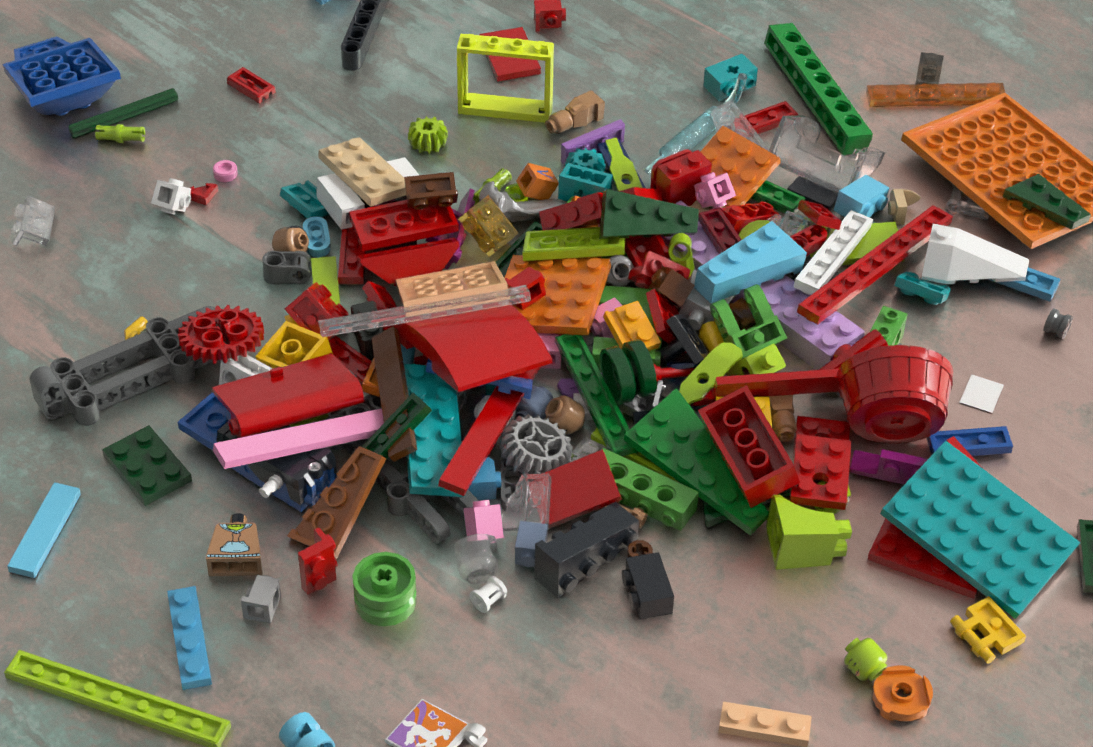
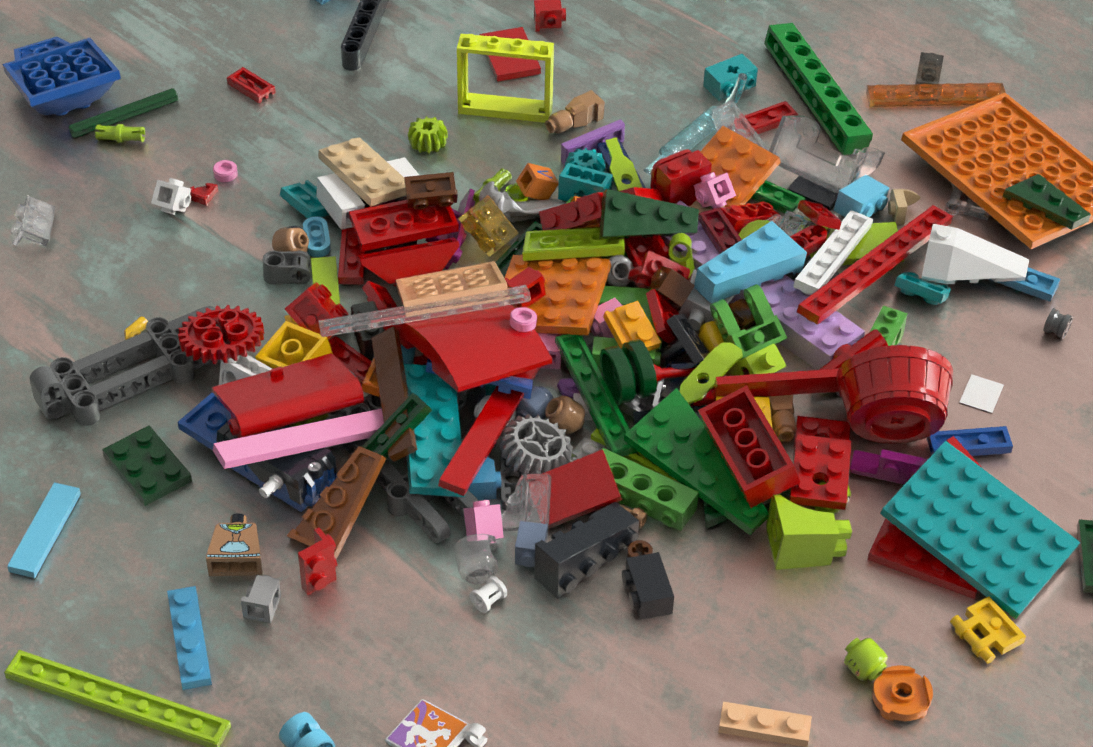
(384, 588): bright green wheel -> none
(523, 319): none -> bright pink tile

